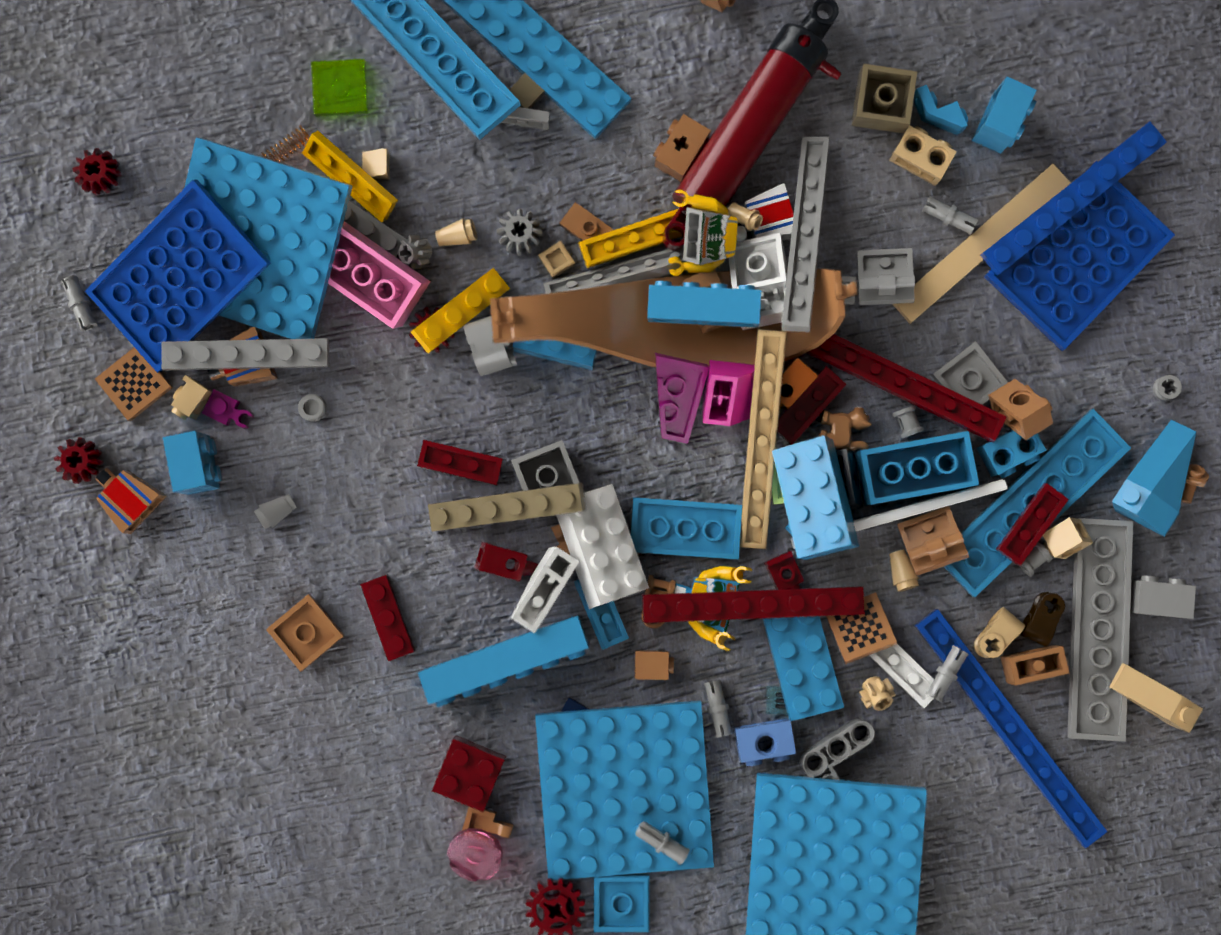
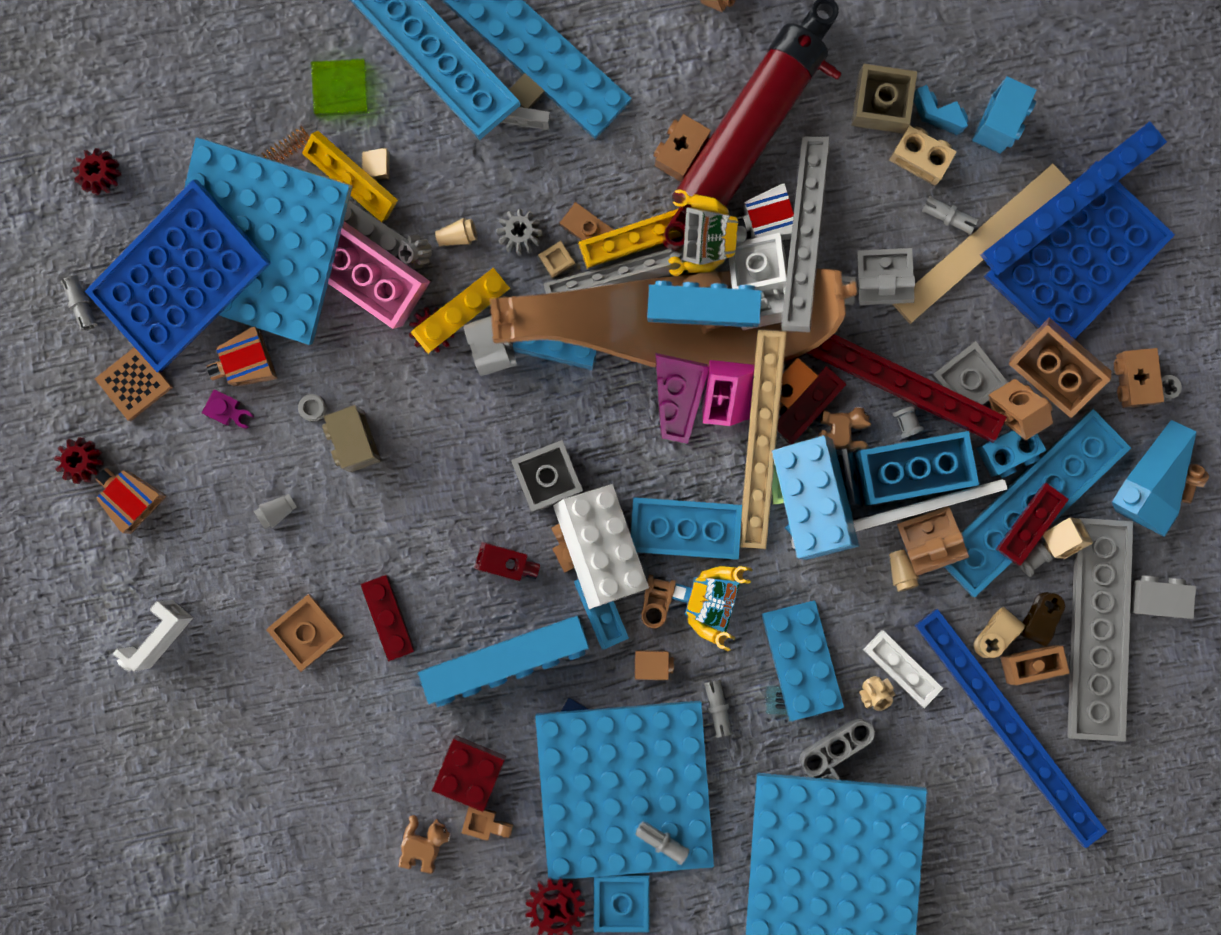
(173, 623): none -> white panel
(190, 399): tan brick -> none
(192, 462): dark azure brick -> none
(245, 354): light grey plate -> none
(351, 439): none -> dark tan brick
(422, 848): none -> medium nougat animal
(460, 462): dark red plate -> none
(475, 854): clear pink tile -> none
(507, 507): dark tan plate -> none
(544, 588): white slope -> none
(749, 218): tan pin -> none
(749, 735): medium blue brick -> none
(753, 604): dark red plate -> none
(777, 565): dark red brick -> none
(864, 633): medium nougat tile -> none
(947, 673): light grey pin -> none
(1060, 367): none -> medium nougat brick
(1142, 364): none -> medium nougat brick
(1156, 698): tan slope -> none

